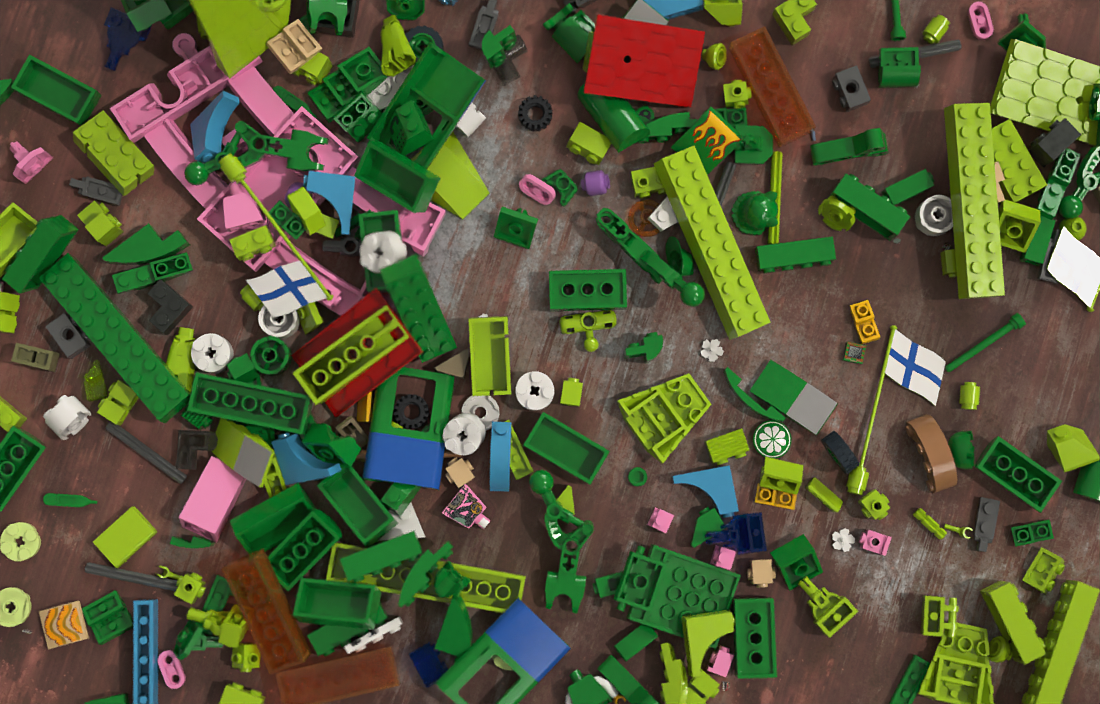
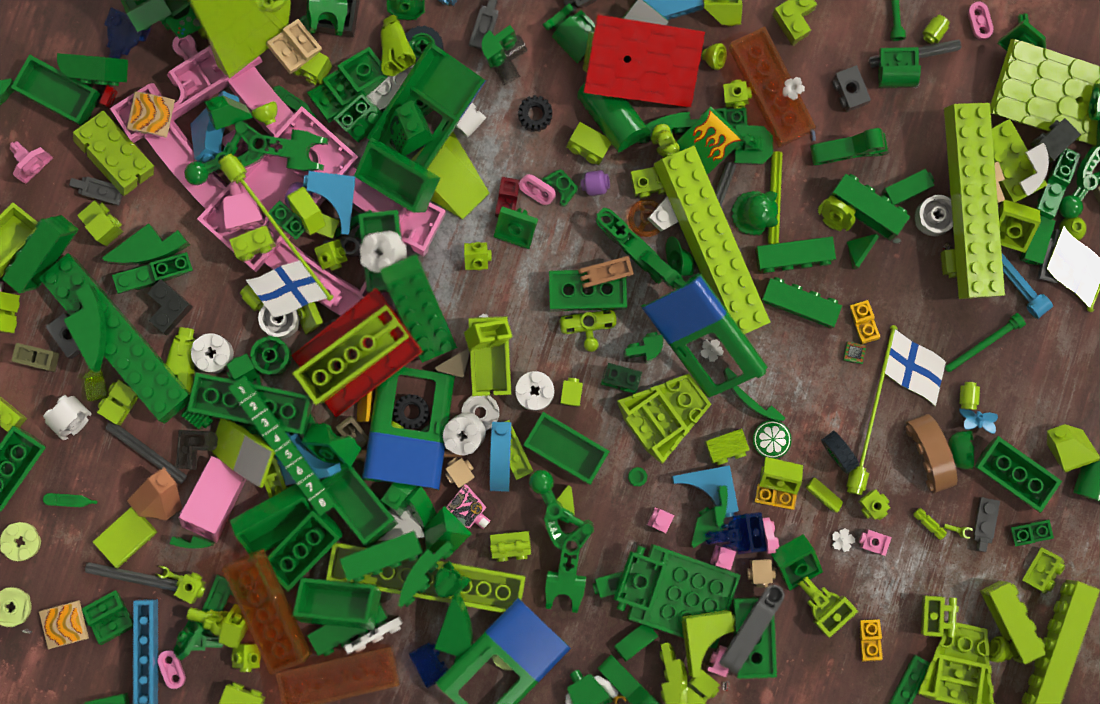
(89, 327): none -> green slope
(93, 69): none -> green brick
(108, 97): none -> red tile
(150, 114): none -> slope
(157, 497): none -> nougat slope
(185, 25): none -> green piece
(226, 111): none -> green slope
(266, 113): none -> lime brick
(282, 445): none -> green tile
(331, 255): none -> lime brick
(422, 506): none -> green slope
(445, 528): none -> green slope
(476, 256): none -> lime brick
(488, 334): none -> lime piece
(507, 194): none -> dark red slope
(510, 545): none -> lime brick
(606, 272): none -> medium nougat hinge
(617, 375): none -> dark green hips
(646, 114): green tile -> none
(662, 135): none -> lime piece
(693, 313): none -> piece
(720, 511): none -> green slope
(752, 628): none -> dark grey piece
(771, 542): none -> bright pink plate
(793, 87): none -> white plant
(793, 397): slope -> none
(801, 303): none -> green brick
(860, 248): none -> green slope
(870, 640): none -> yellow slope
(981, 420): none -> dark azure piece
(1038, 304): none -> dark azure axle
(1039, 160): none -> white brick

